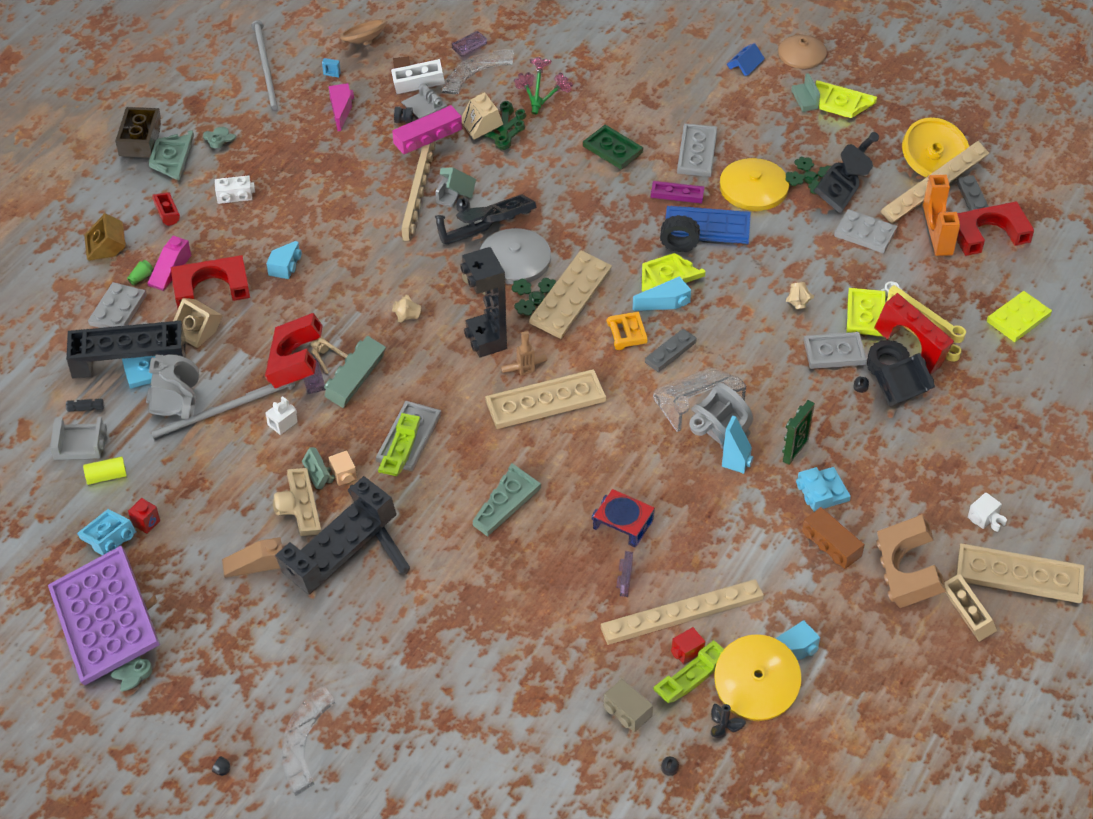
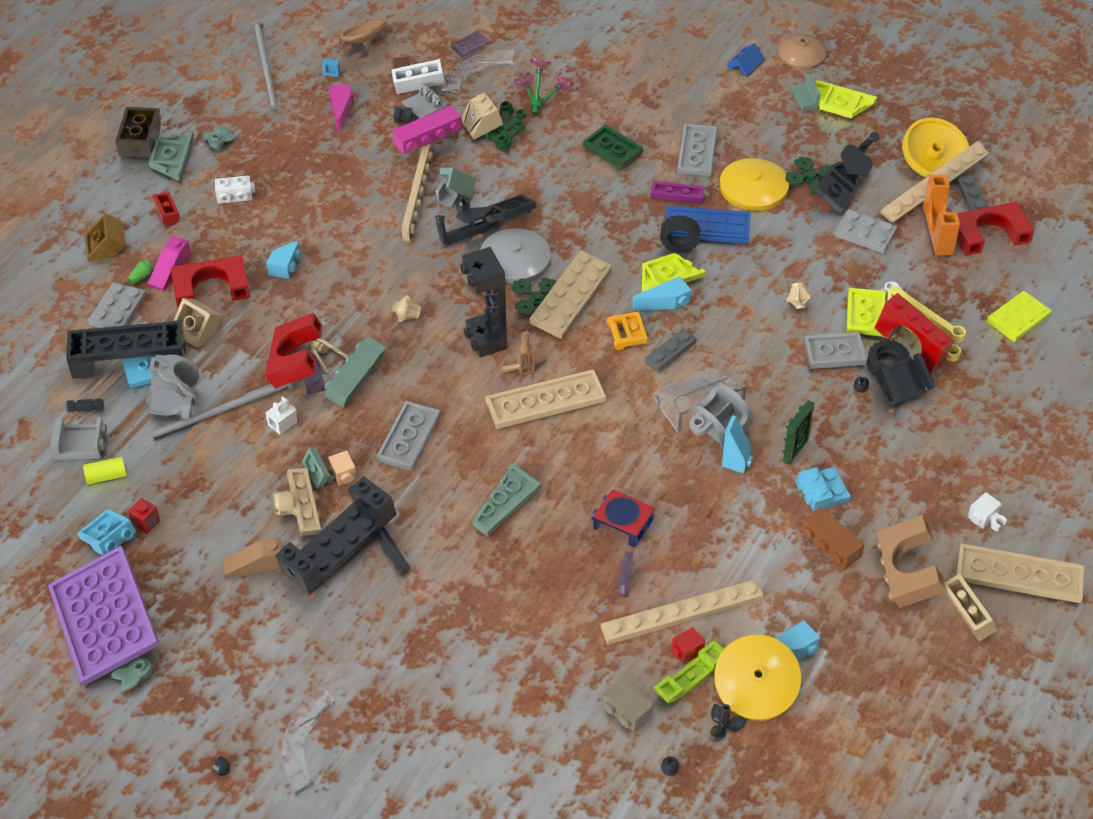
(401, 445): lime slope -> none

